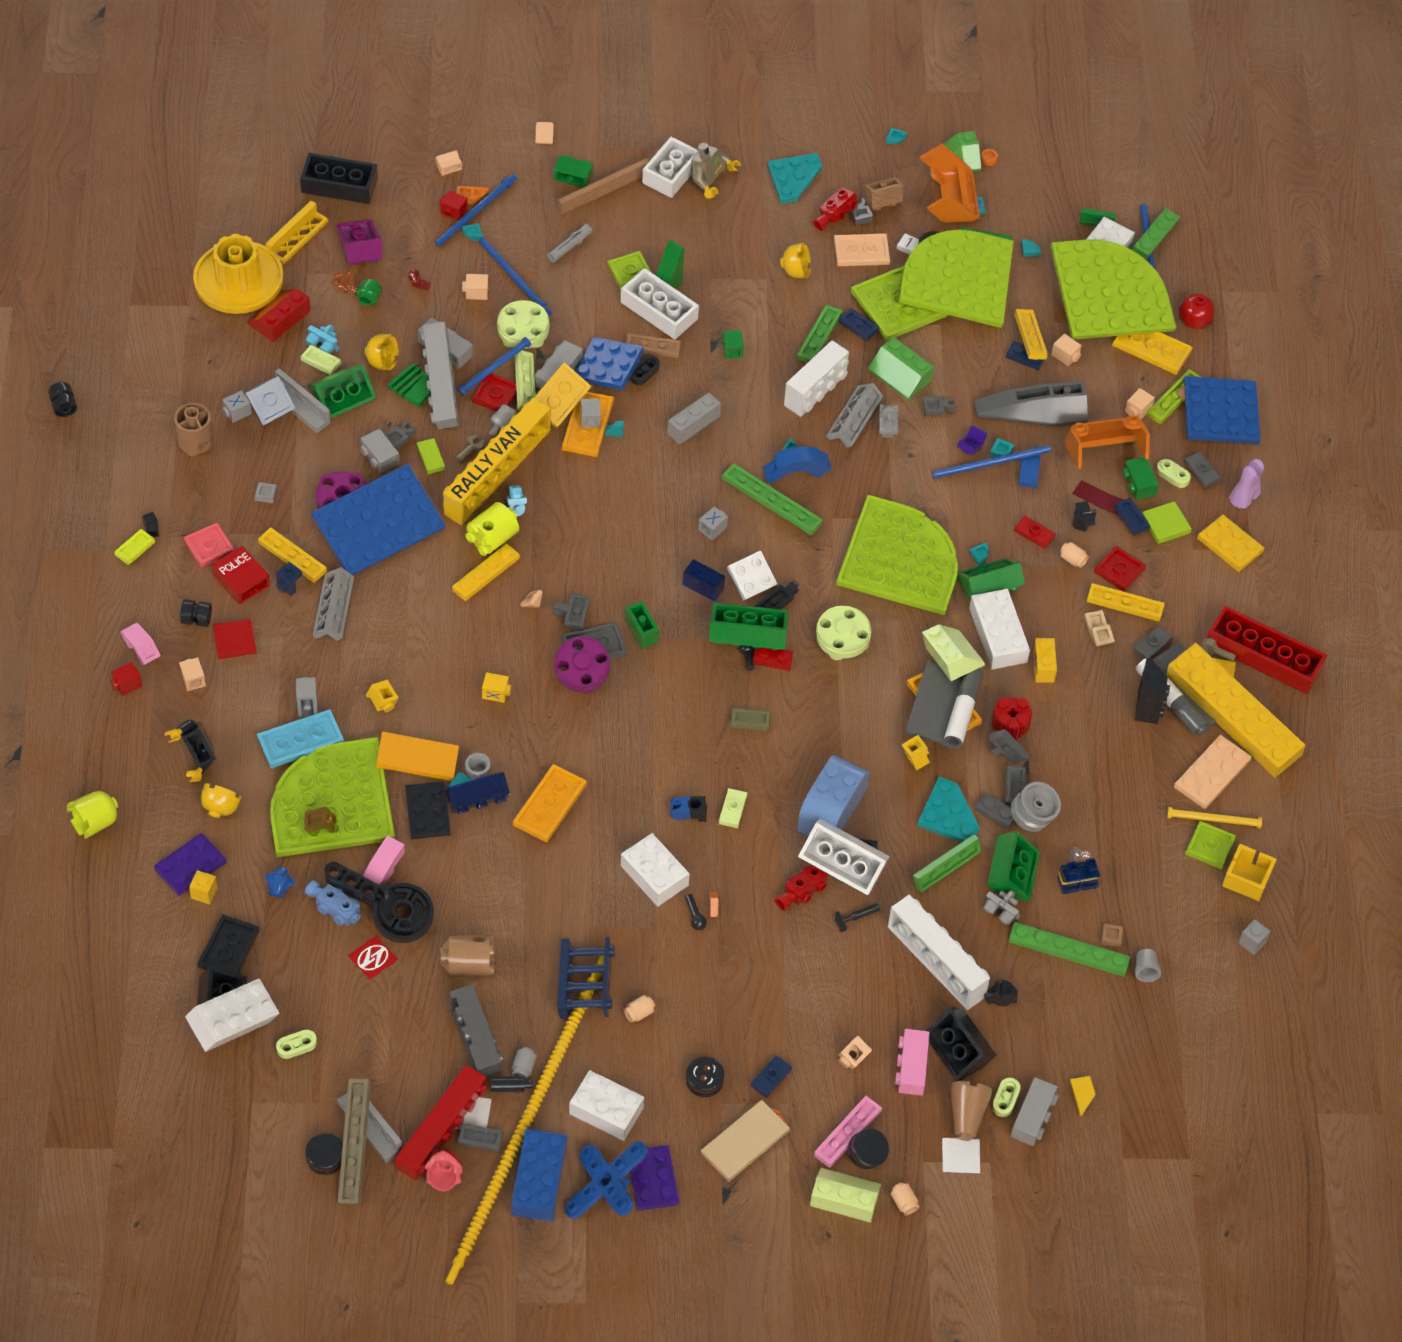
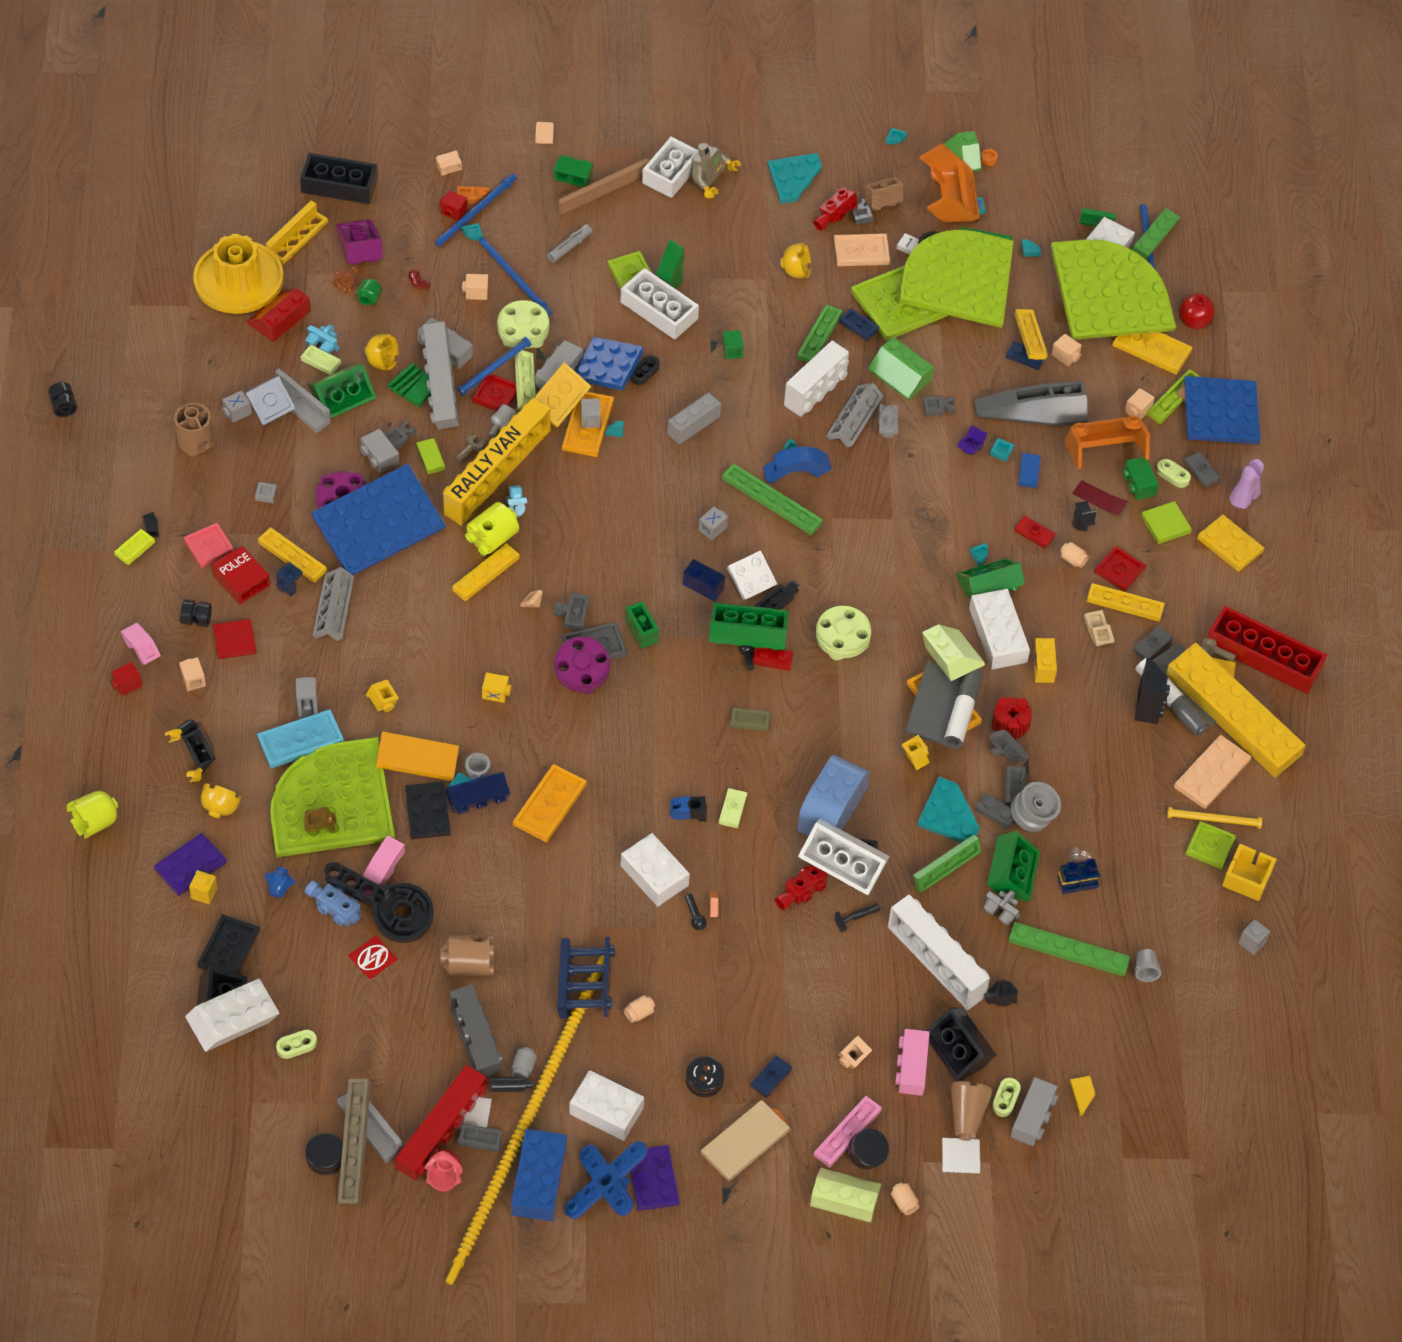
(656, 345): medium nougat tile -> none
(900, 557): lime plate -> none
(1036, 451): blue bar -> none
(1112, 935): medium nougat tile -> none
(1132, 516): dark blue plate -> none

